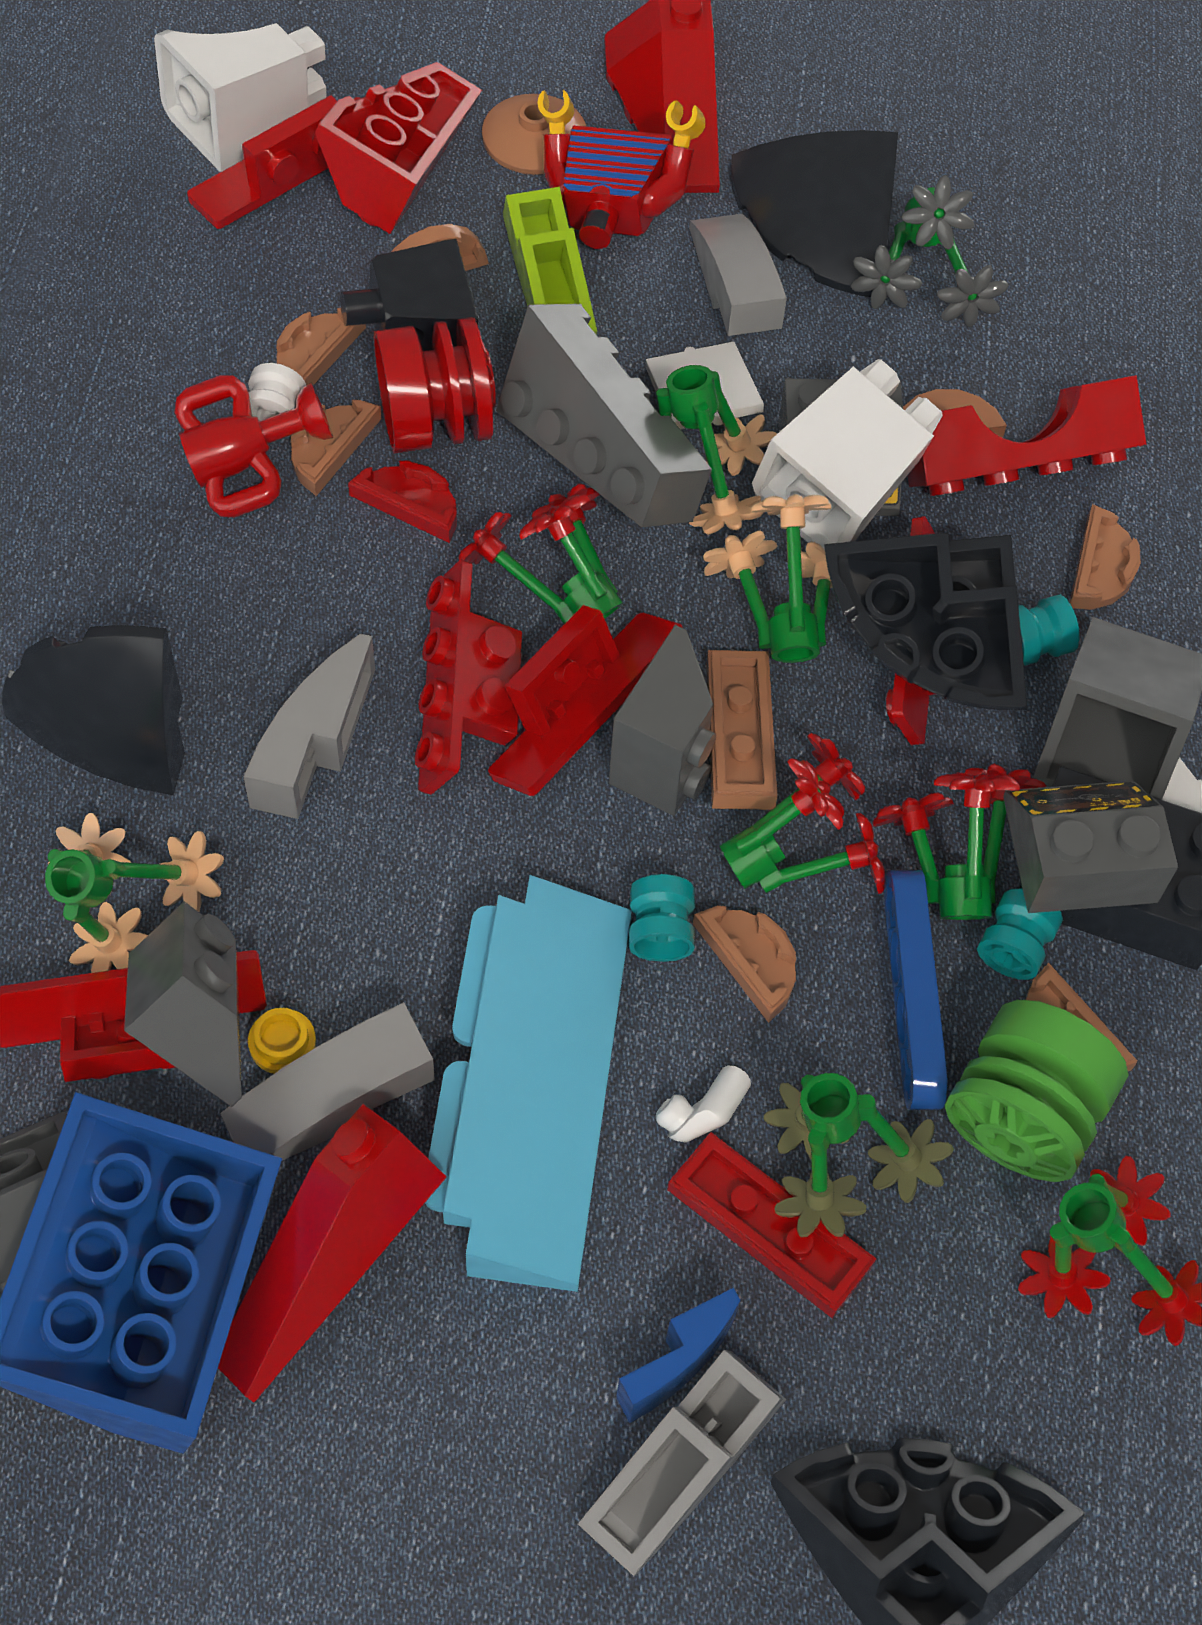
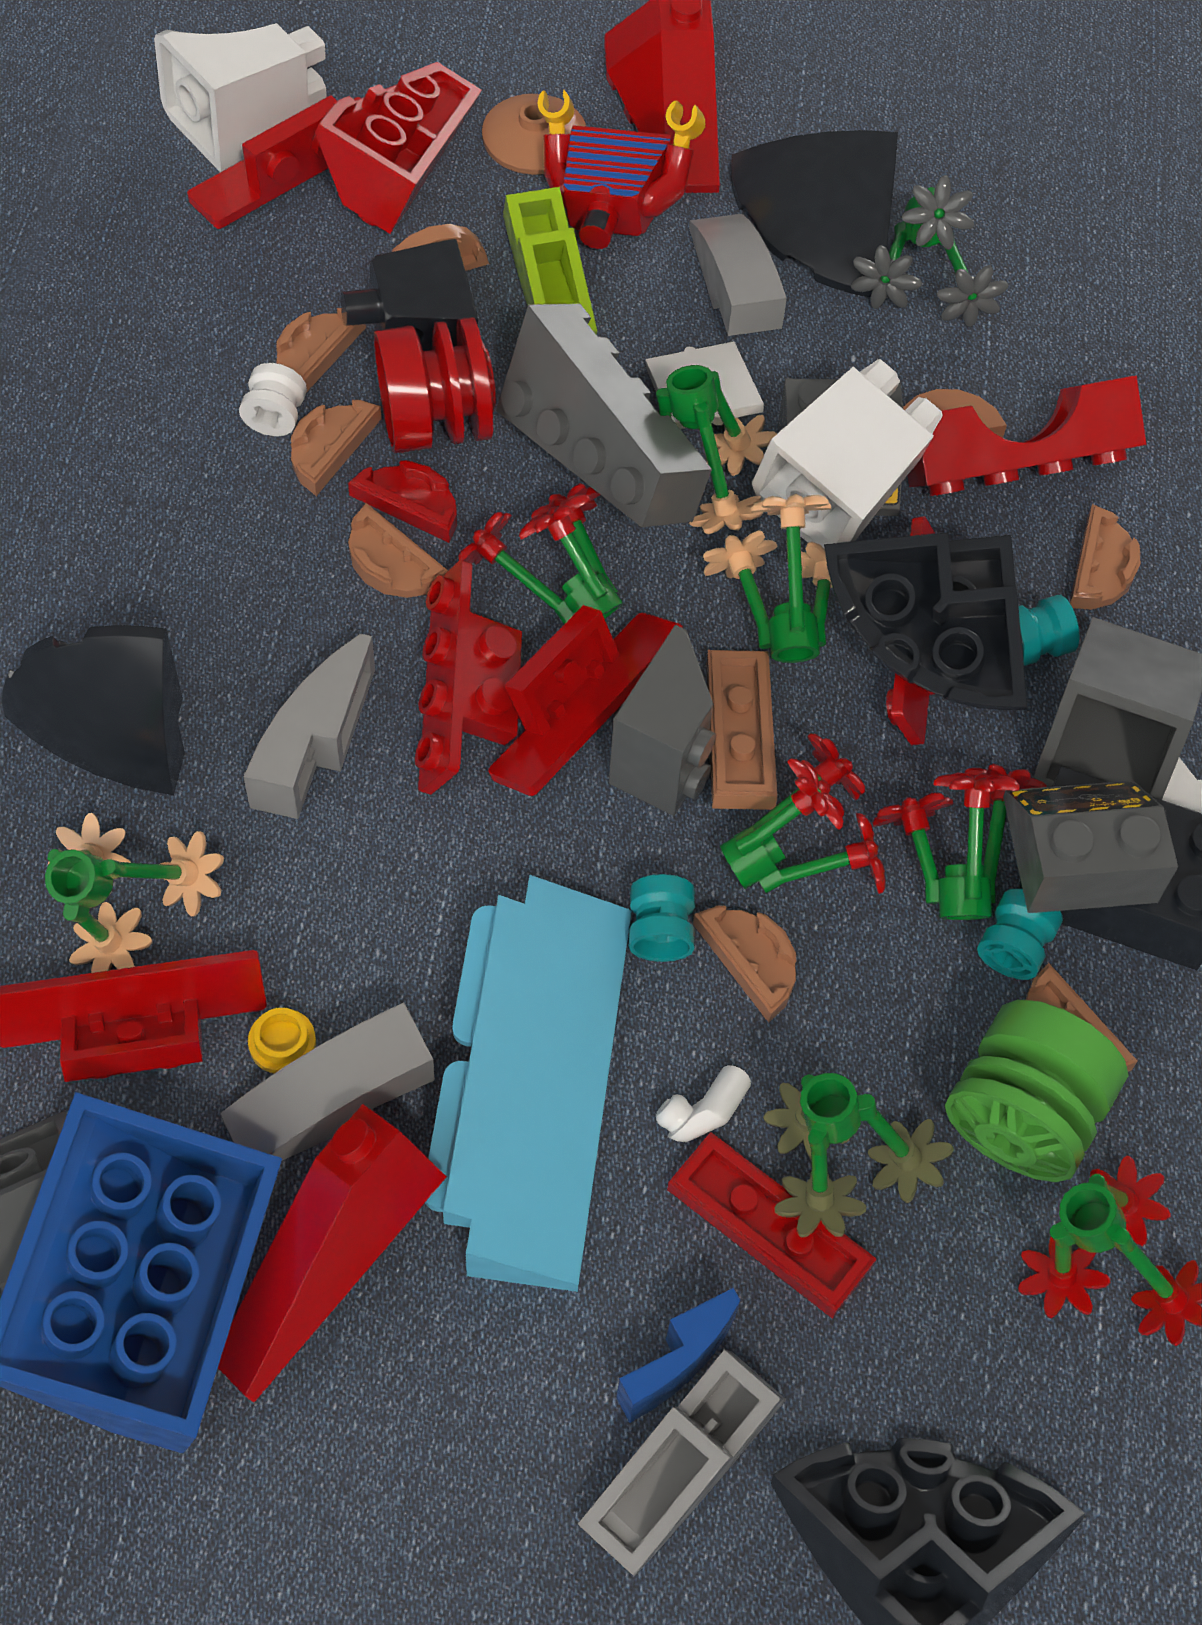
(187, 999): dark grey slope -> none
(240, 441): red piece -> none
(389, 558): none -> nougat tile
(915, 991): blue beam -> none

